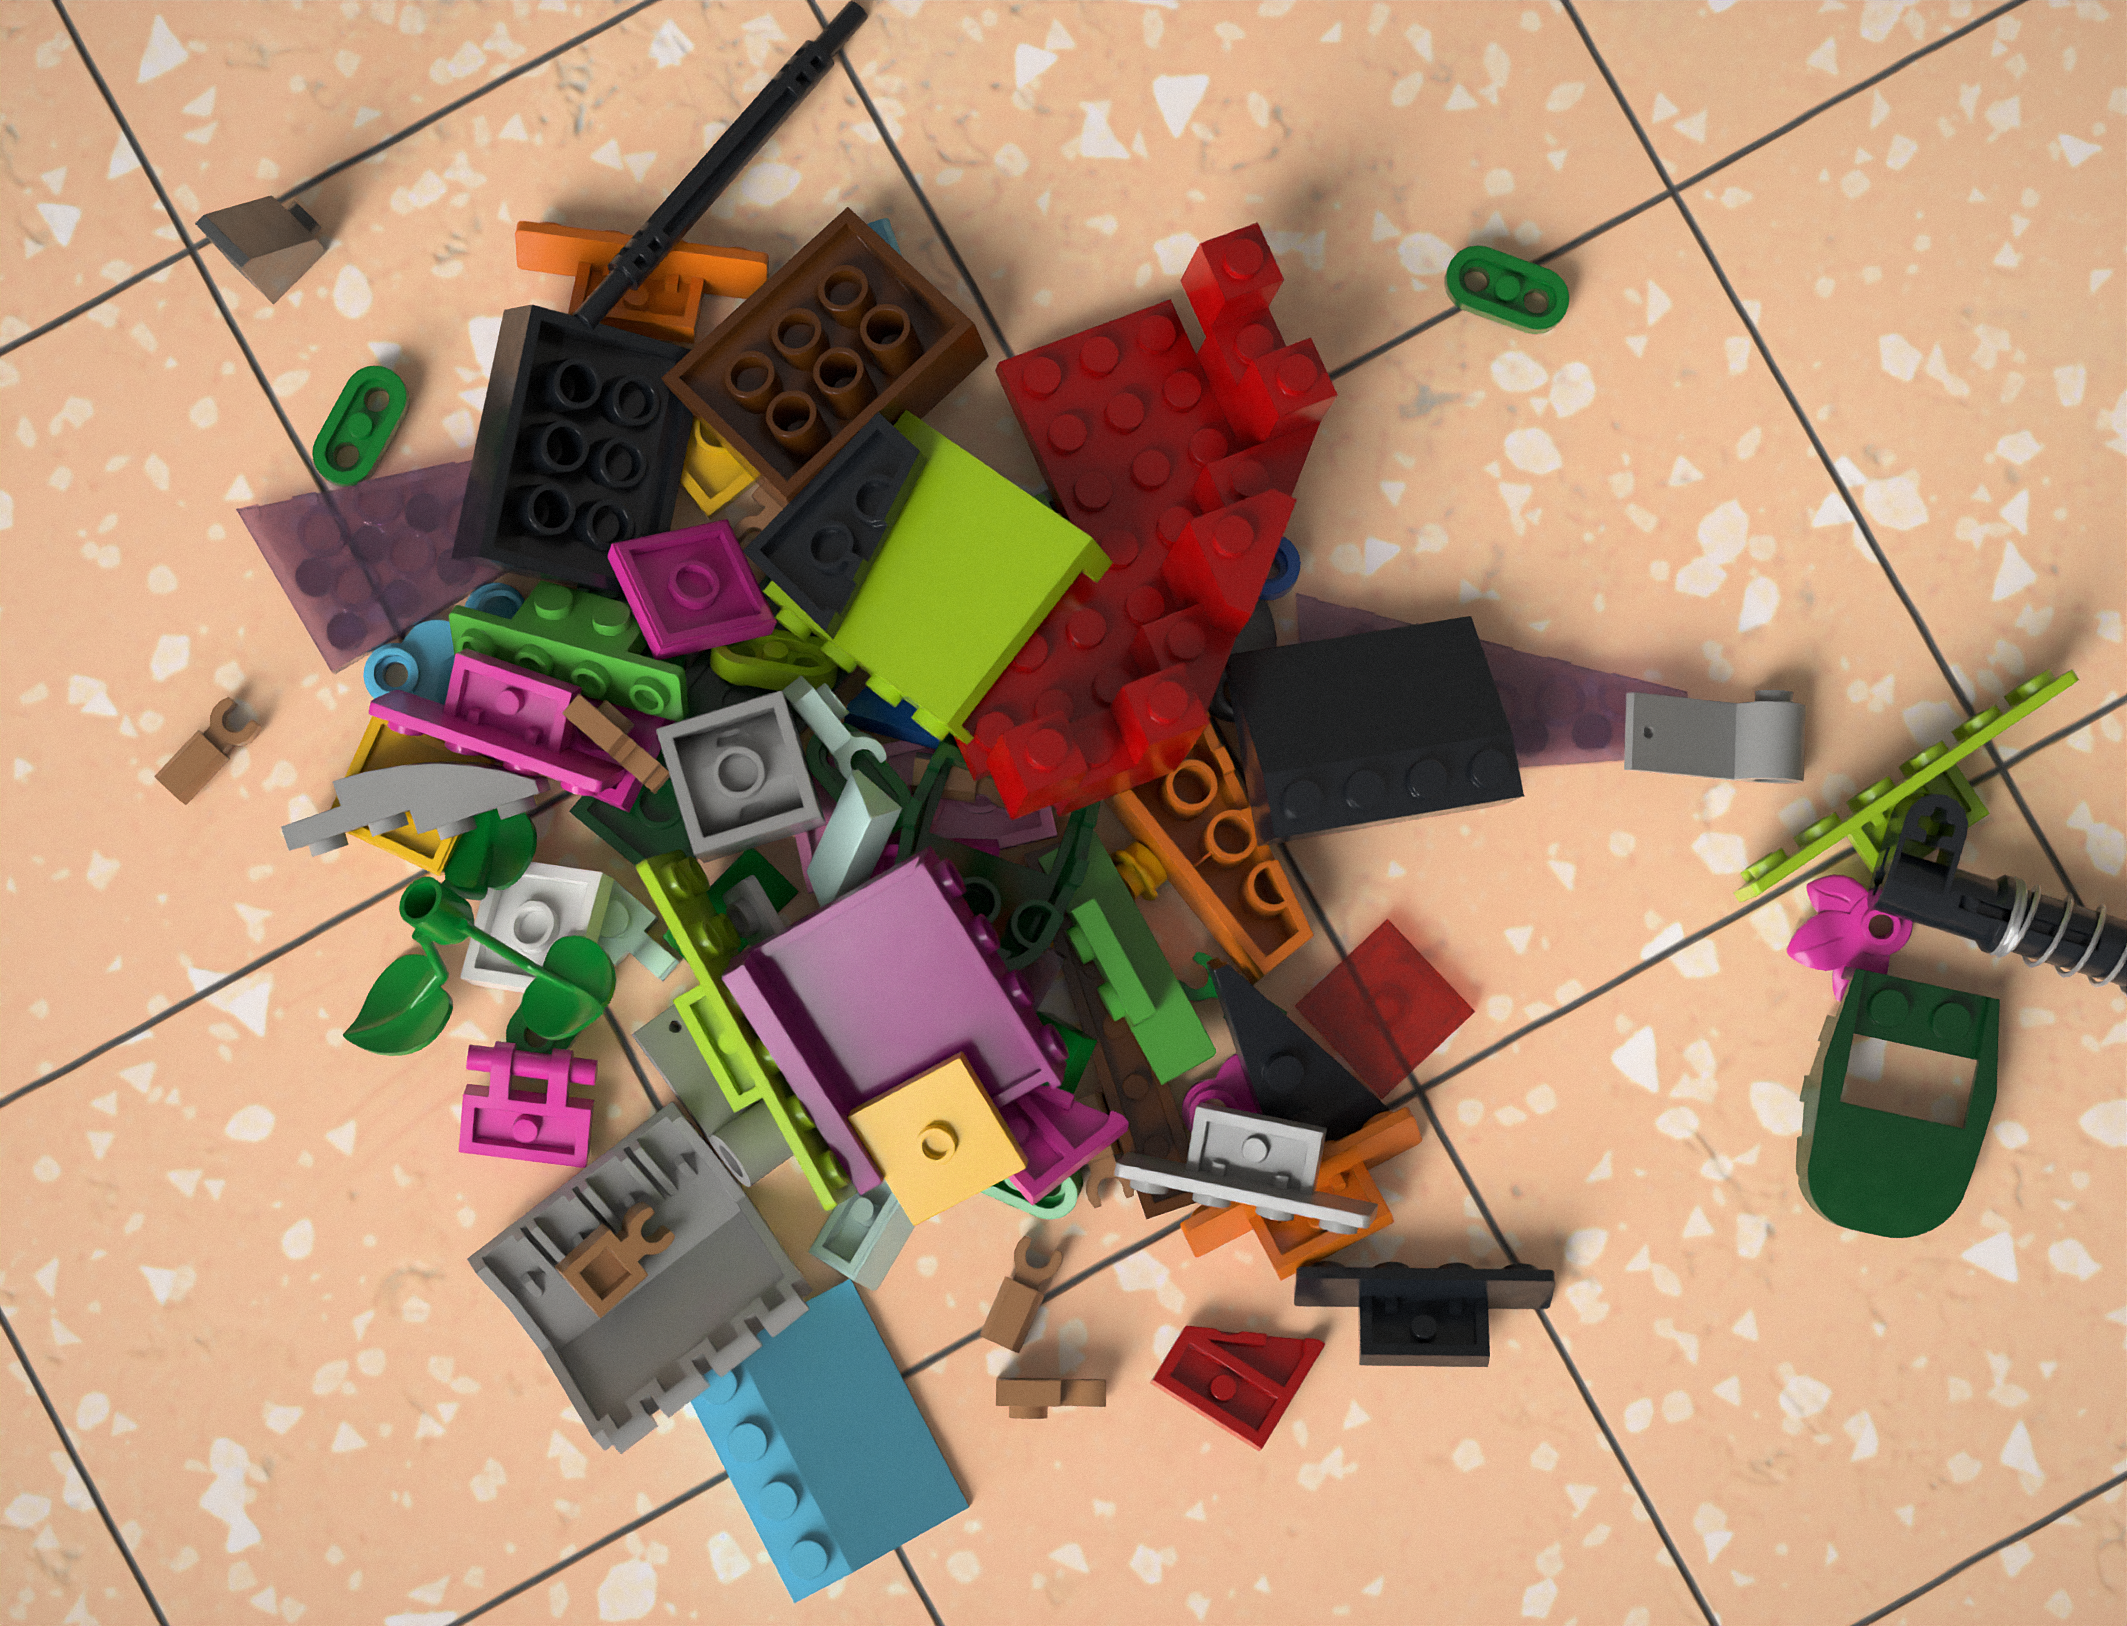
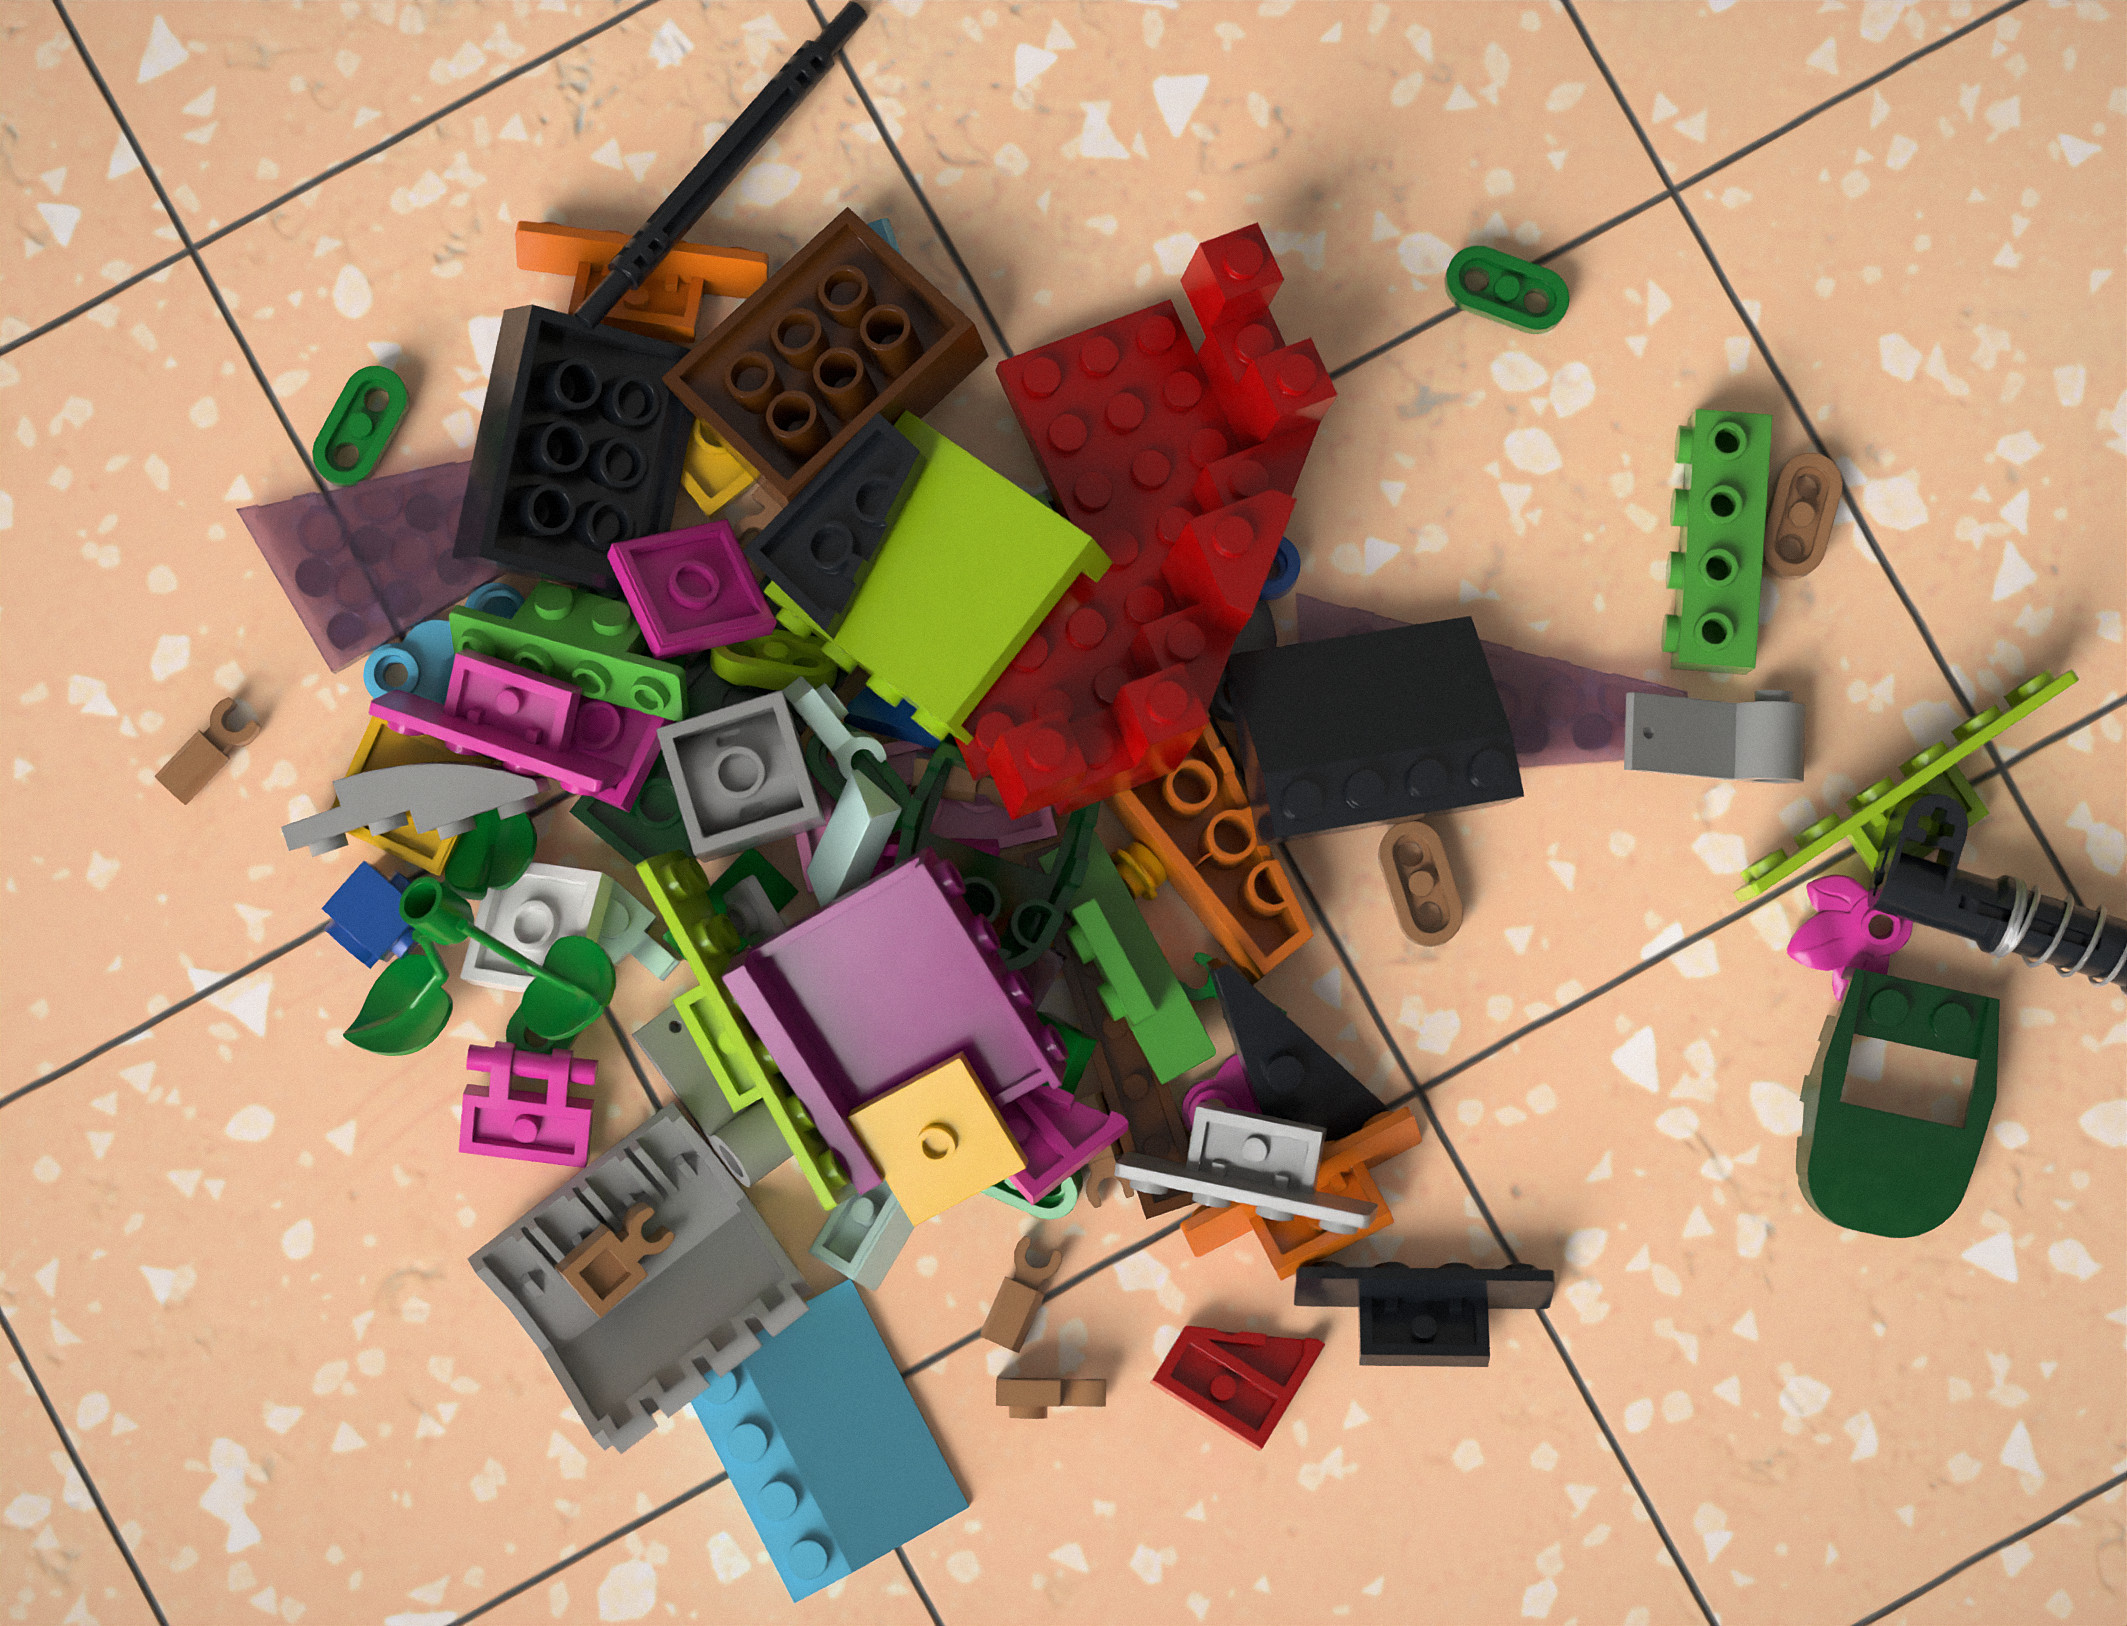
(265, 242): dark grey slope -> none
(368, 916): none -> blue brick
(610, 730): medium nougat plate -> none
(1384, 1009): clear red plate -> none
(1420, 884): none -> medium nougat plate
(1719, 541): none -> bright green brick
(1800, 517): none -> medium nougat plate

